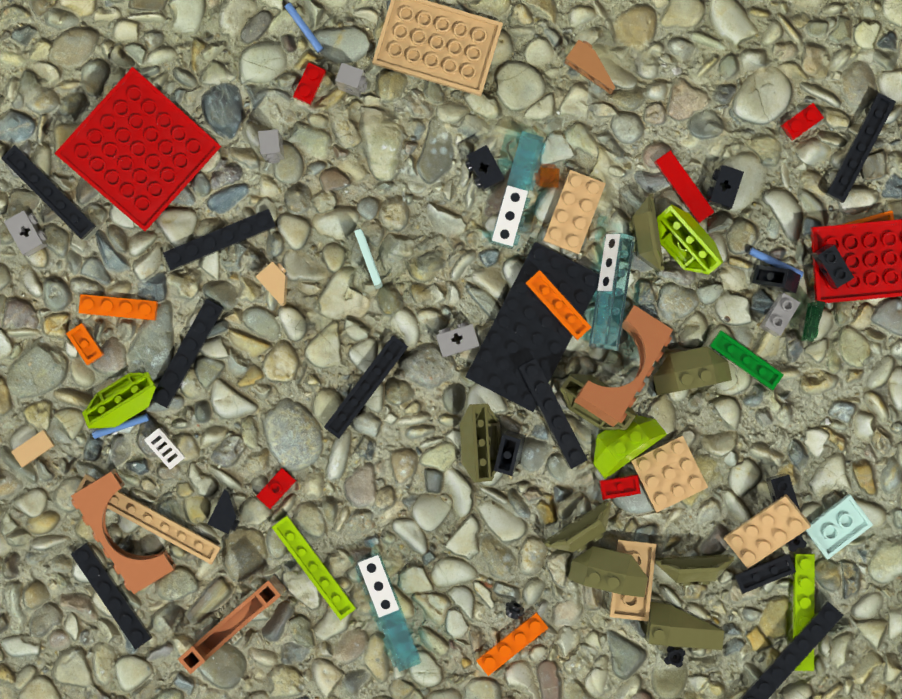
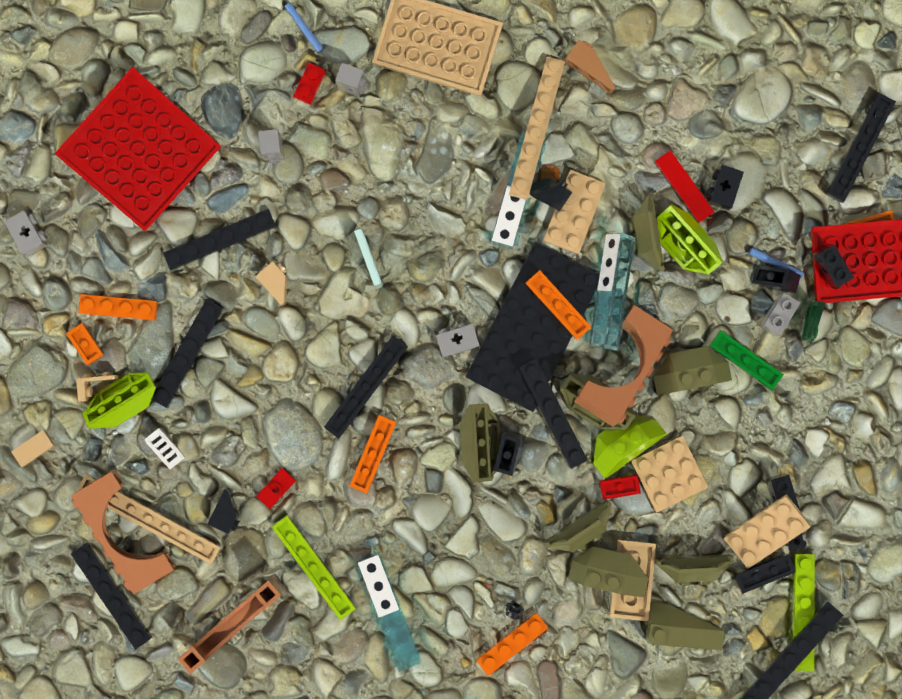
(48, 192): black plate -> none
(85, 390): none -> tan bracket
(129, 423): medium blue bar -> none
(373, 454): none -> orange plate
(484, 157): black brick -> none
(536, 128): none -> tan plate
(551, 192): none -> black slope
(678, 661): black plate -> none
(802, 121): red plate -> none
(838, 526): light aqua tile -> none

